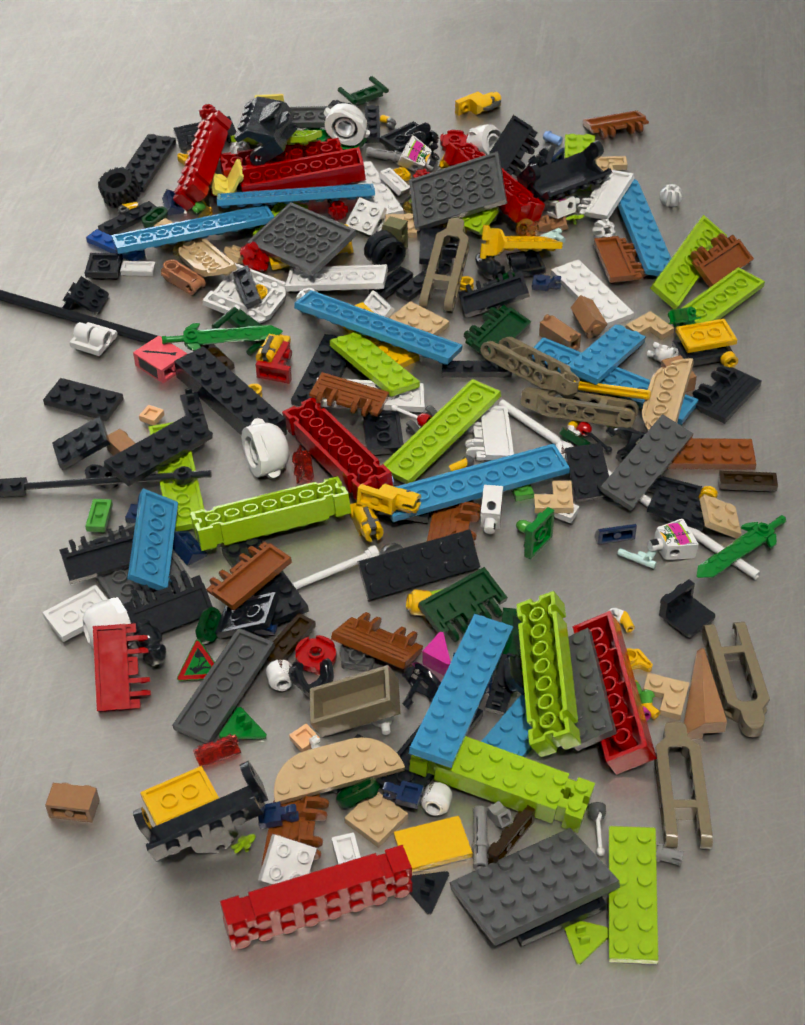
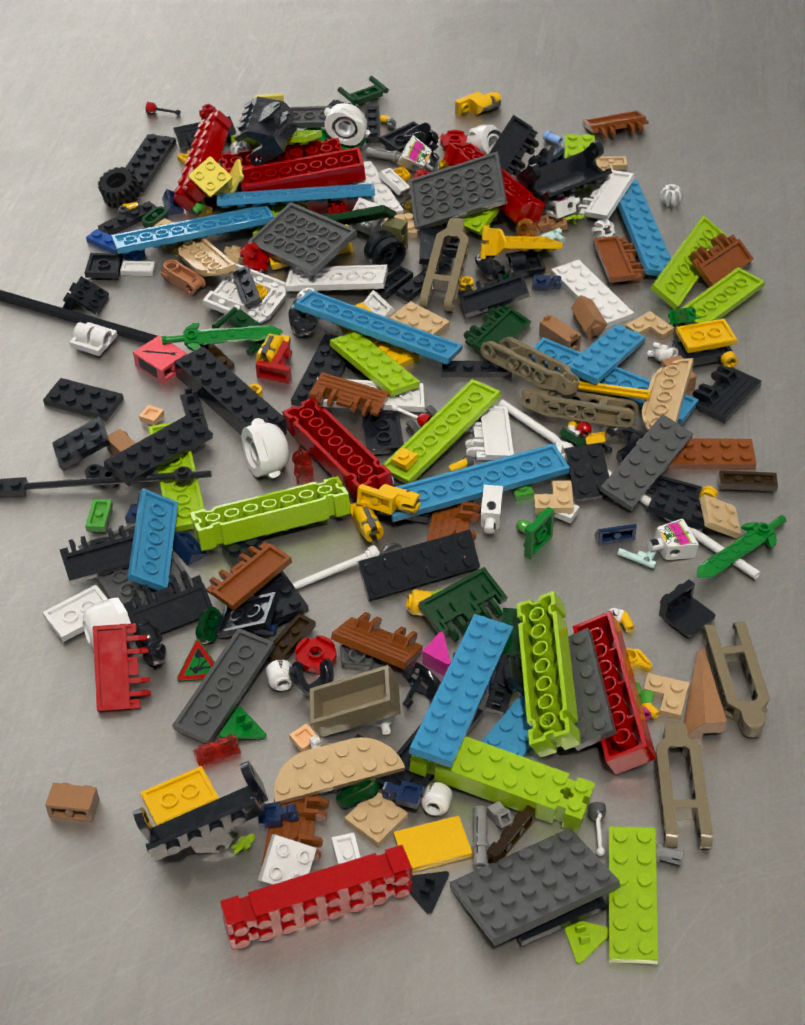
(151, 108): none -> hinge
(210, 177): none -> light yellow bracket
(299, 322): none -> black animal
(363, 215): none -> dark green hinge
(404, 459): none -> yellow plate
(598, 437): none -> yellow plate

